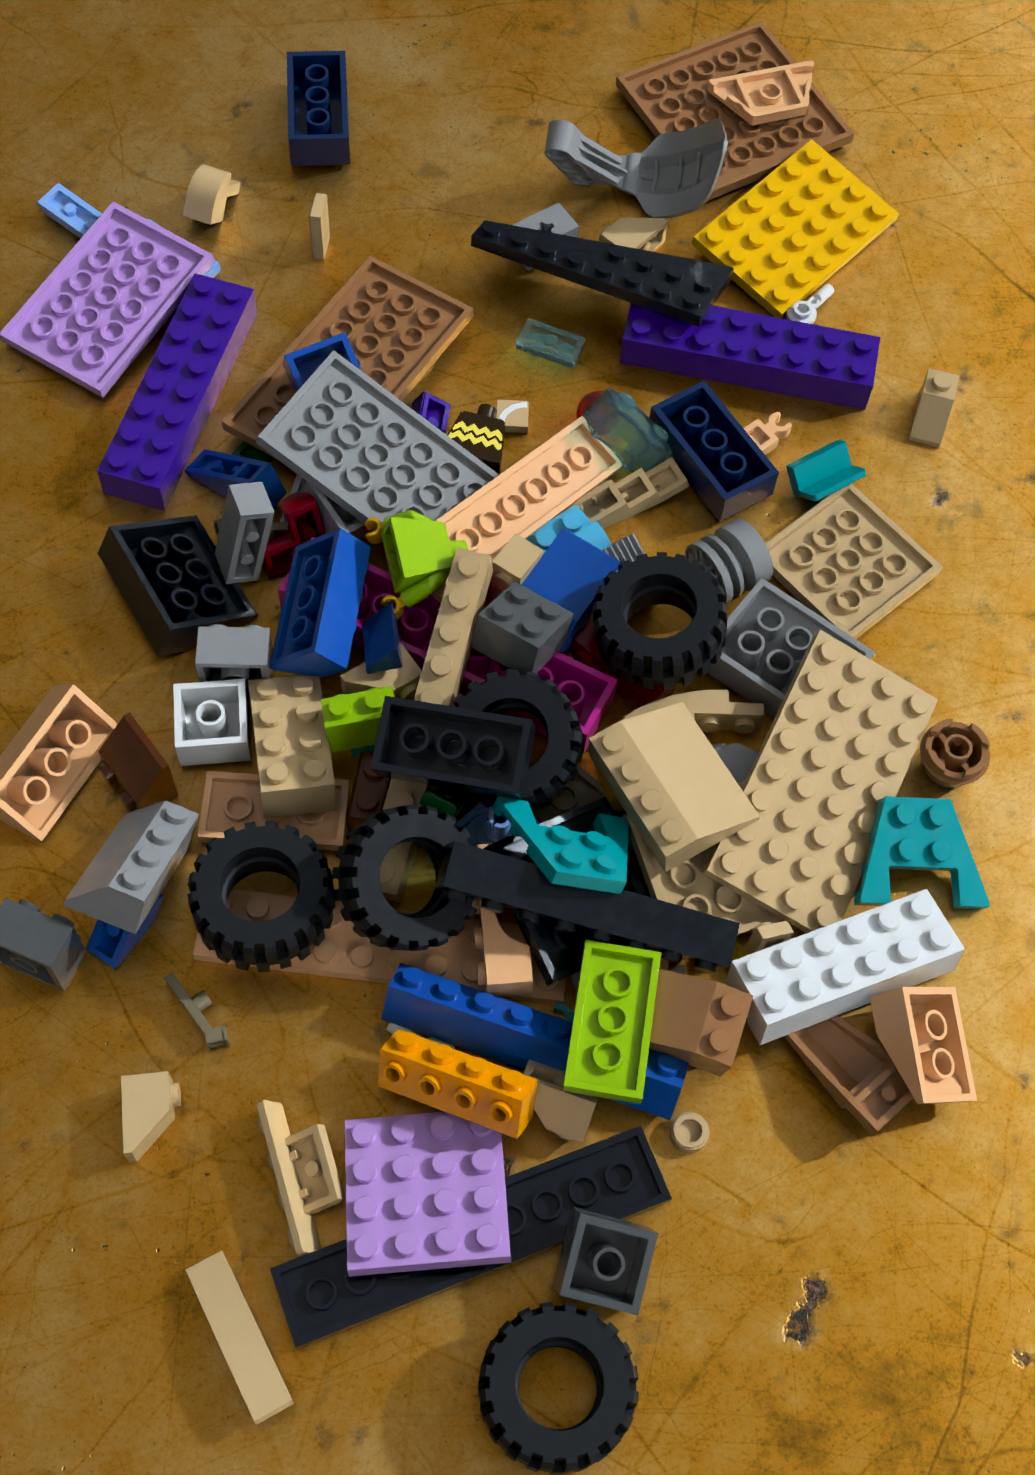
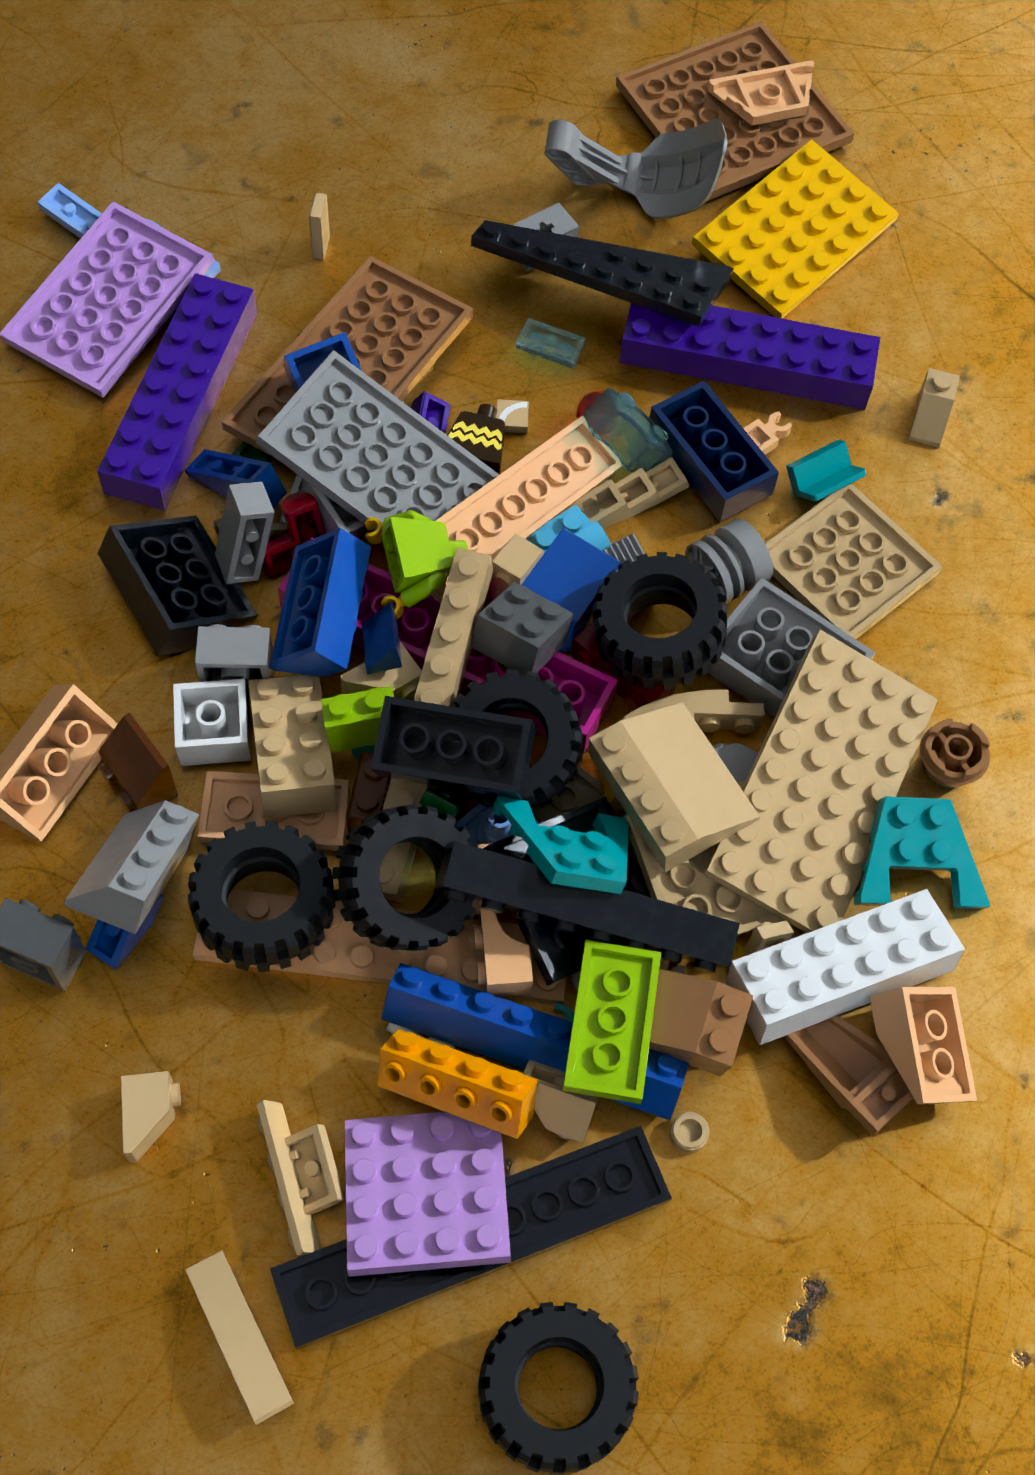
(193, 1006): dark tan piece -> none
(208, 194): tan brick -> none
(318, 108): dark blue brick -> none
(604, 1261): dark grey brick -> none
(636, 233): tan slope -> none
(806, 310): white plate -> none

